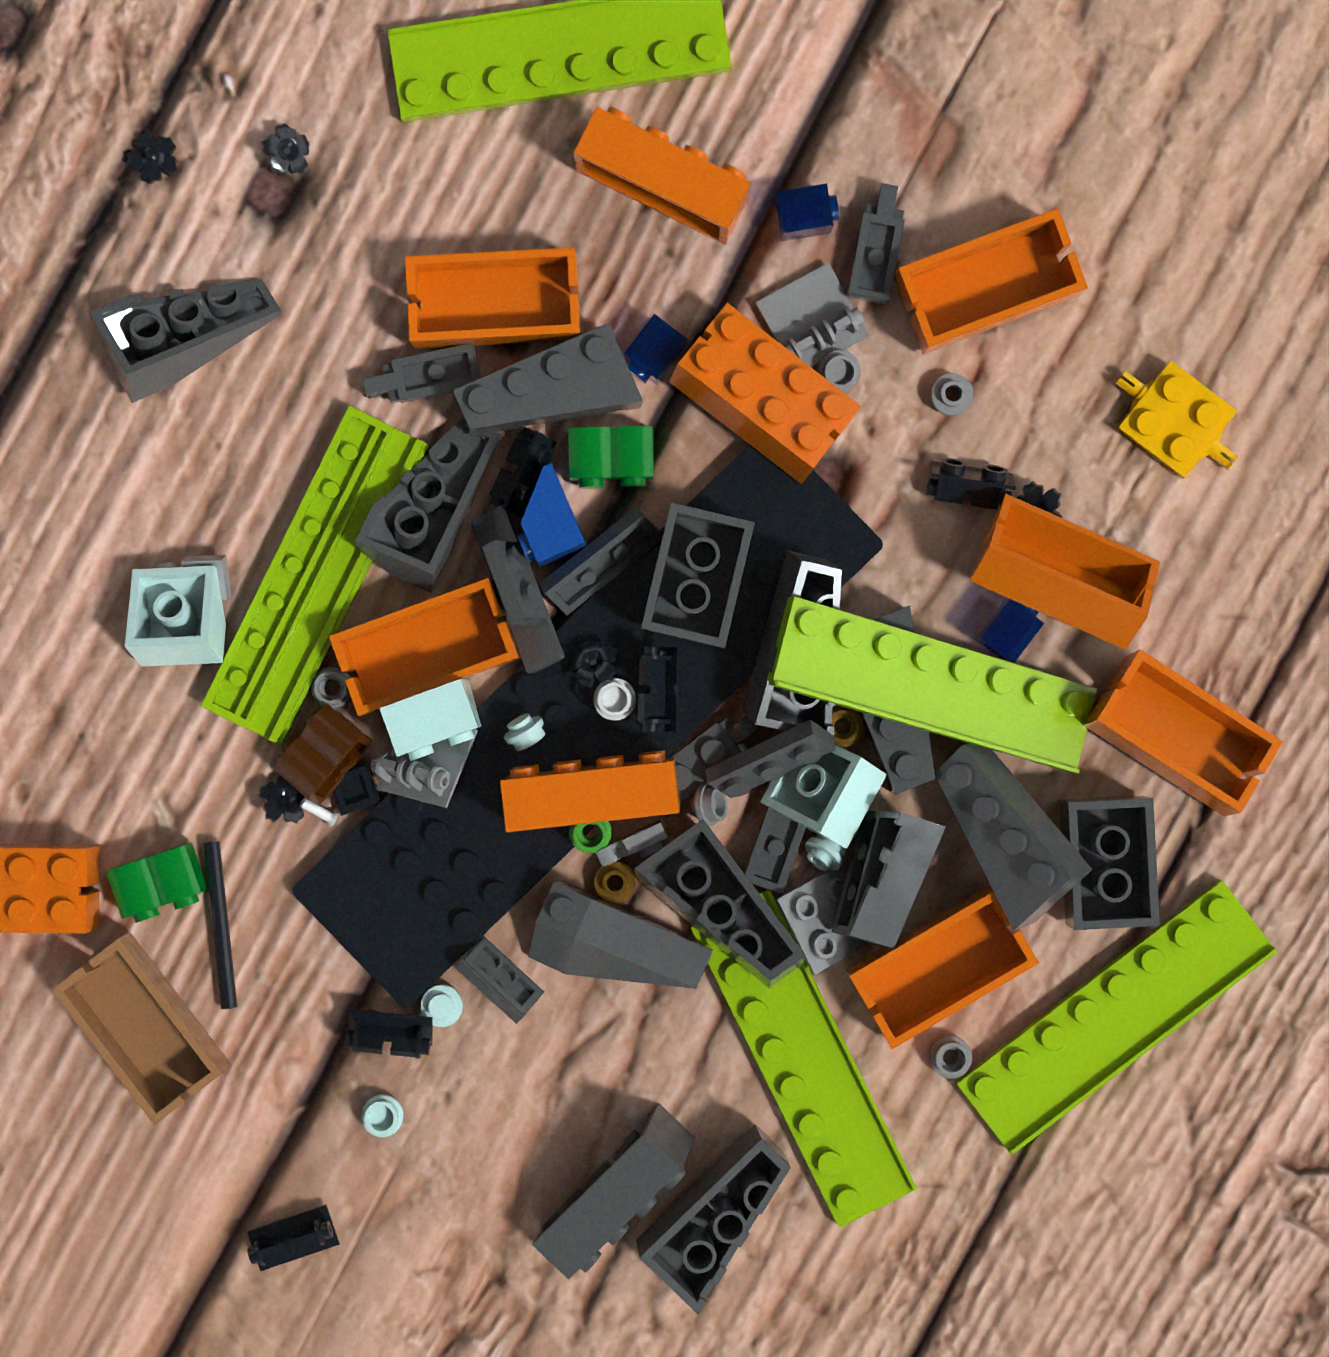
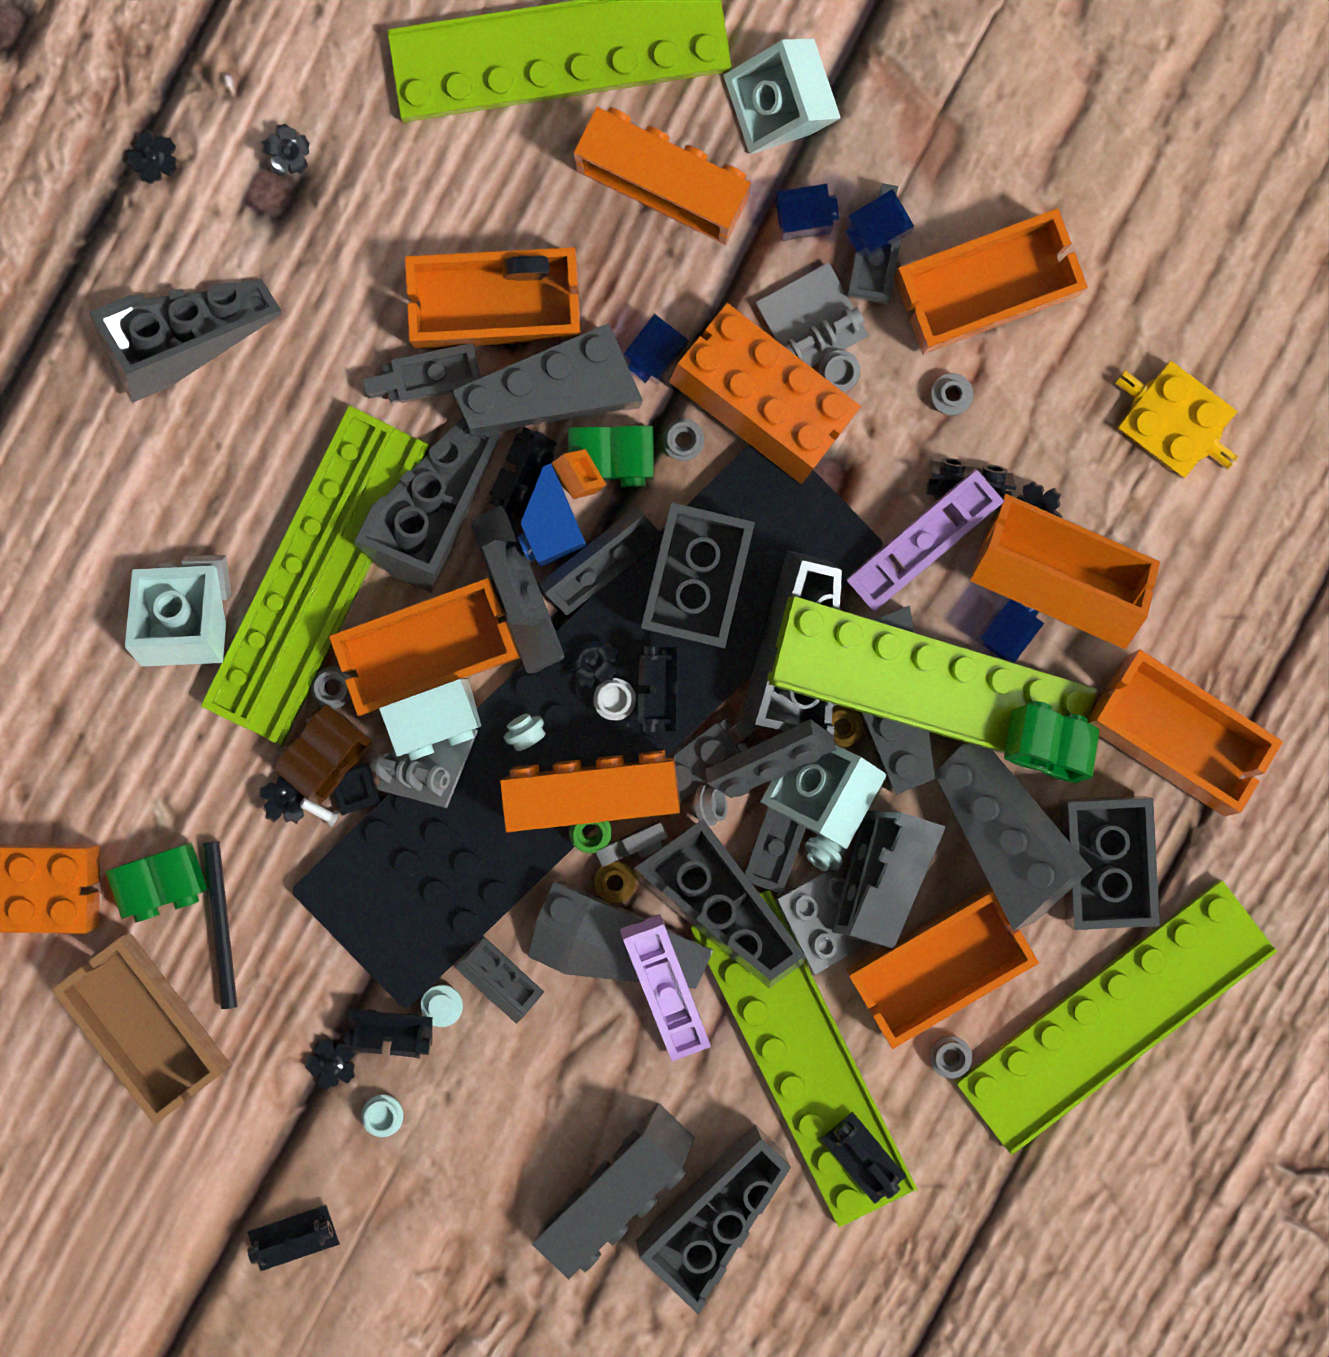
(331, 1063): none -> black plant
(525, 268): none -> black tile
(578, 474): none -> orange plate
(665, 987): none -> lavender hinge
(683, 426): none -> light grey plate
(781, 94): none -> light aqua slope
(864, 1158): none -> black hinge
(878, 225): none -> clear blue brick
(924, 540): none -> lavender hinge
(1052, 742): none -> green brick

